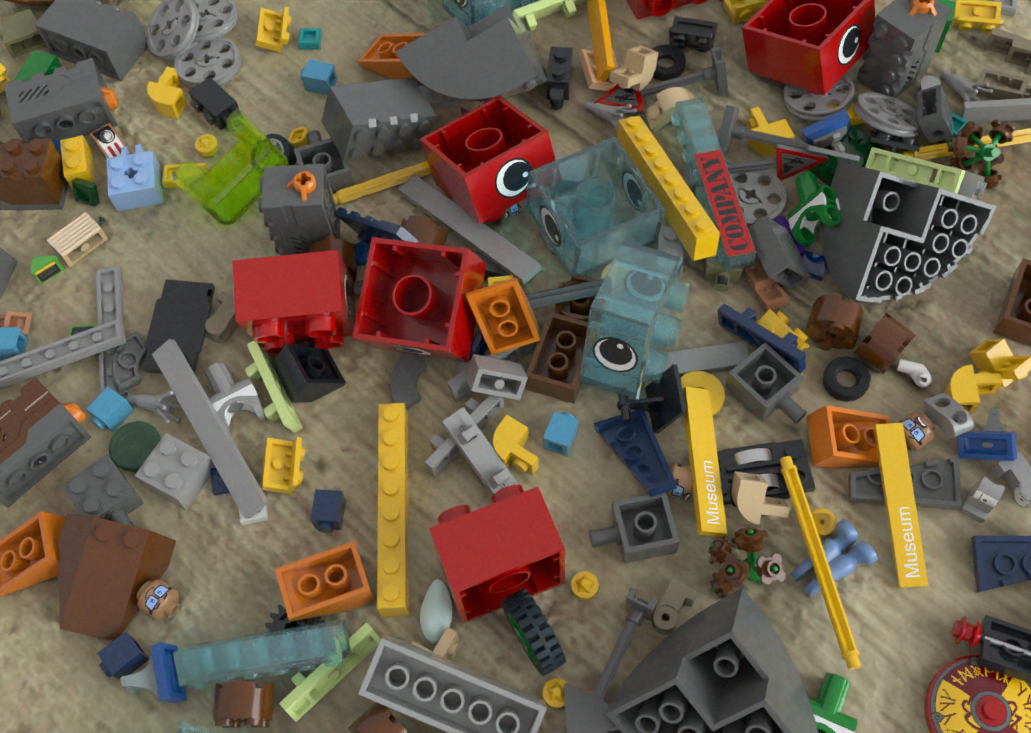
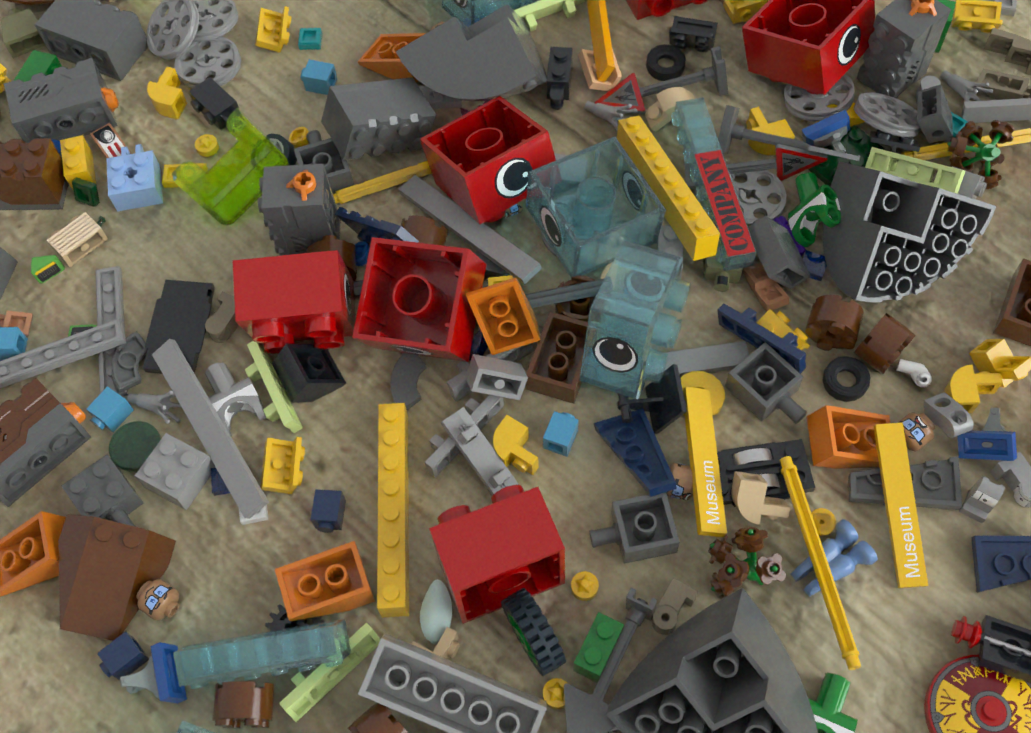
(597, 647): none -> green piece
(638, 68): tan brick -> none

